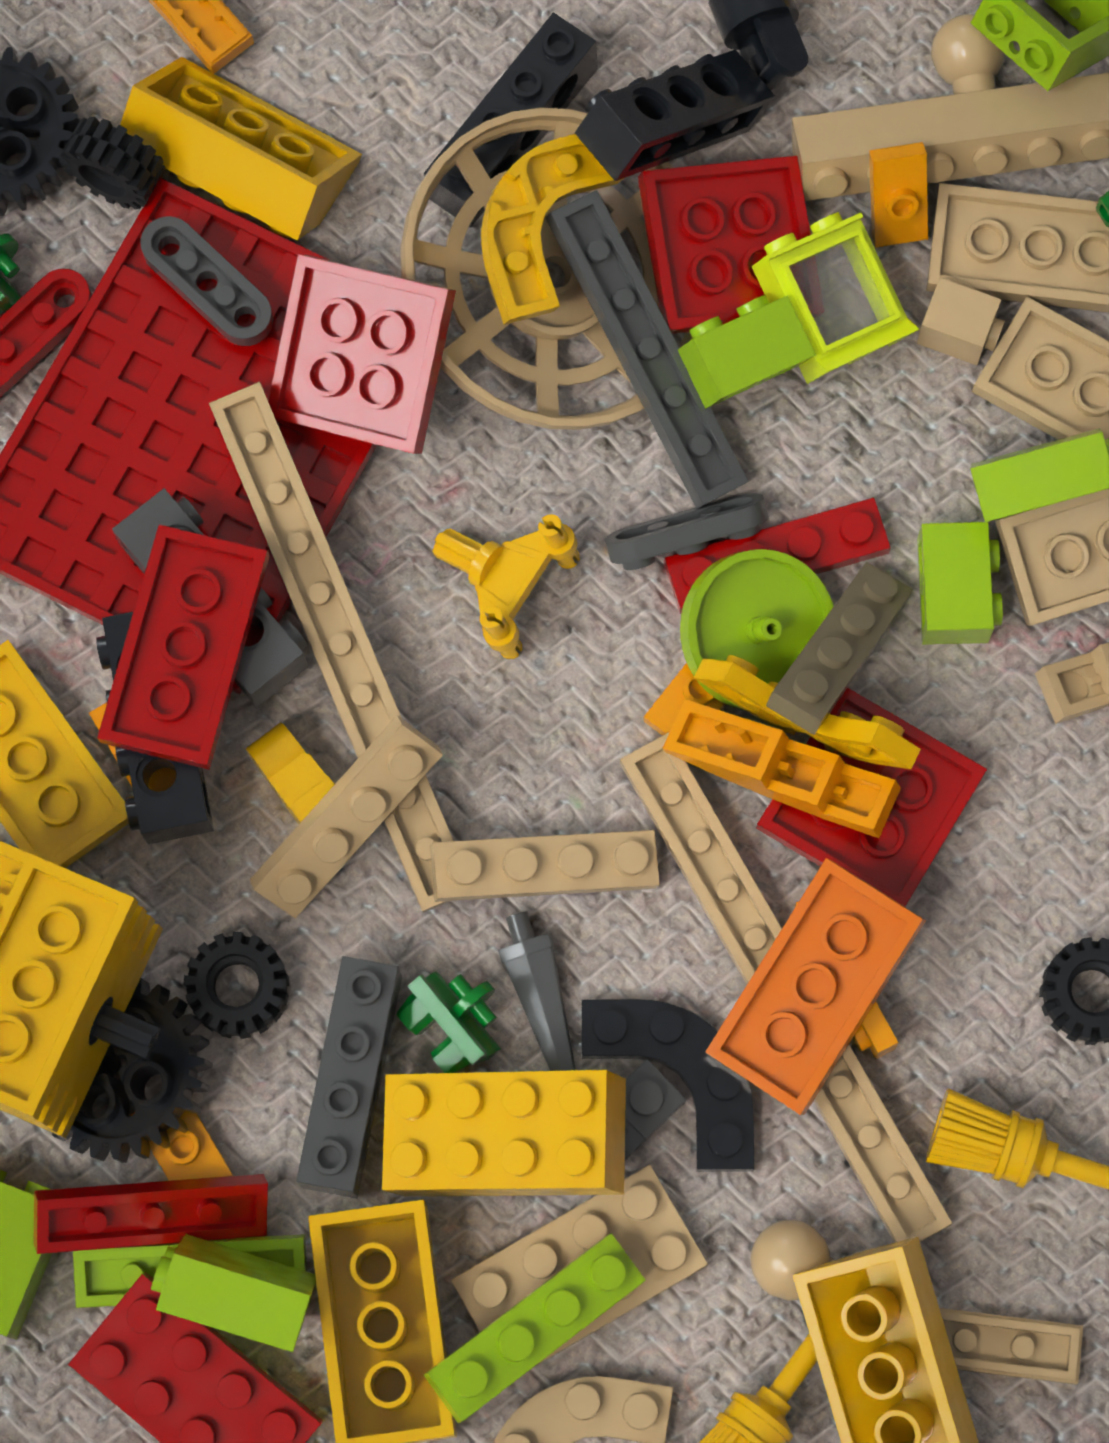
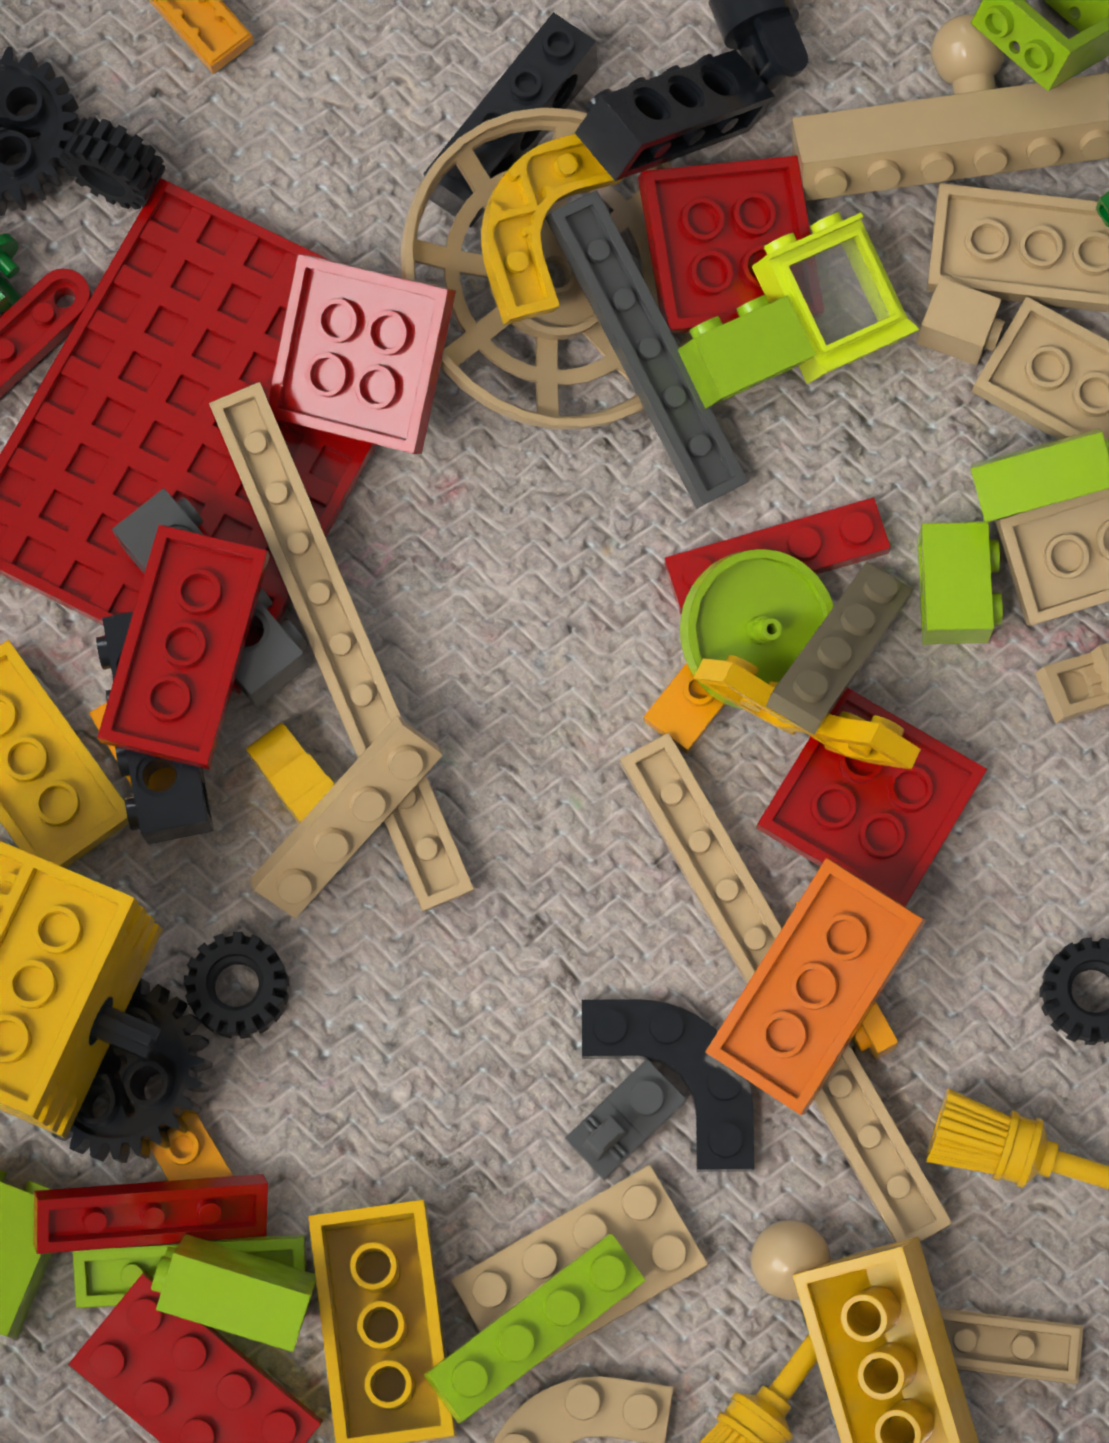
(200, 261): dark grey plate -> none
(239, 147): yellow slope -> none
(349, 1077): dark grey brick -> none
(458, 1012): green hips -> none
(504, 1133): yellow brick -> none
(507, 573): yellow axle -> none
(536, 981): dark grey bar -> none
(544, 865): tan plate -> none
(687, 530): dark grey plate -> none
(781, 768): light orange slope -> none
(898, 194): light orange plate -> none

